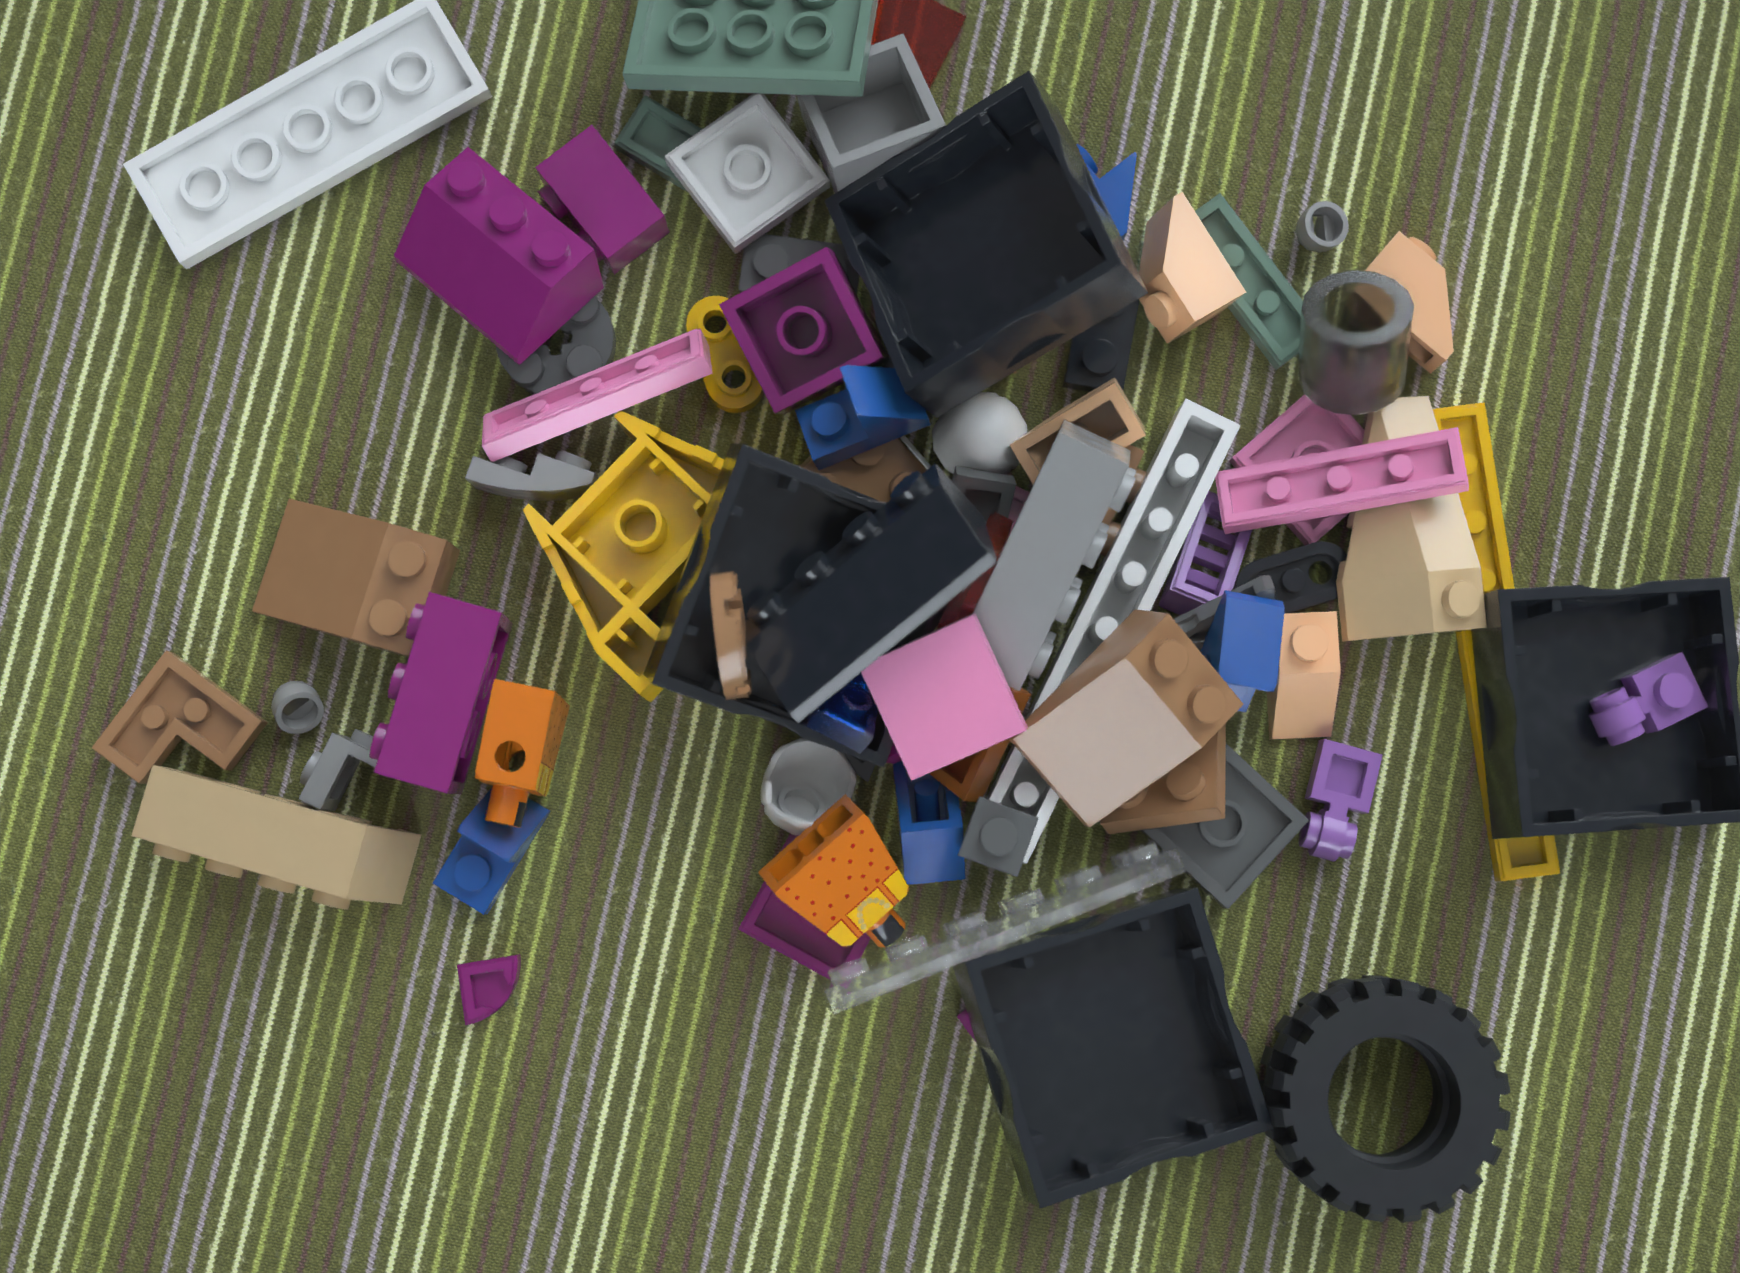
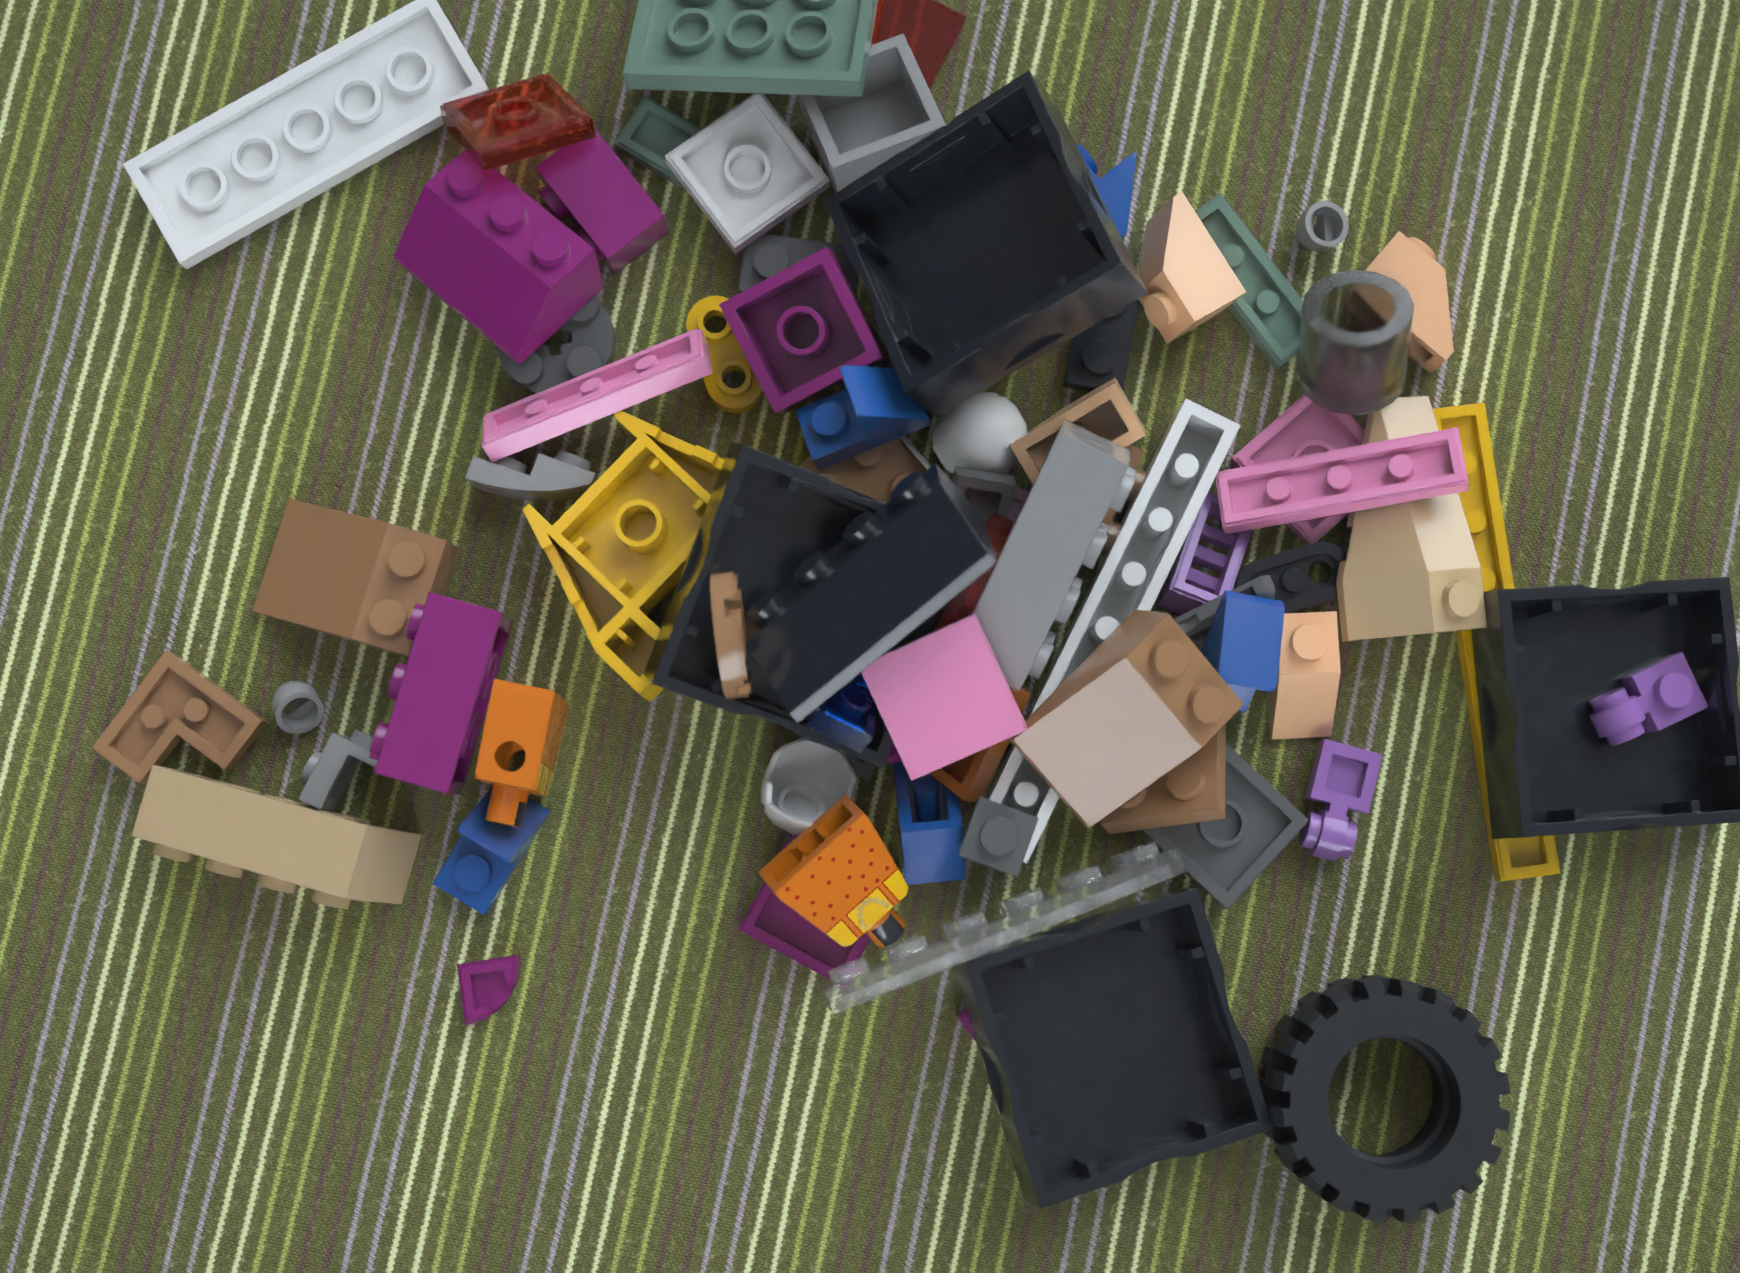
(517, 121): none -> clear red tile

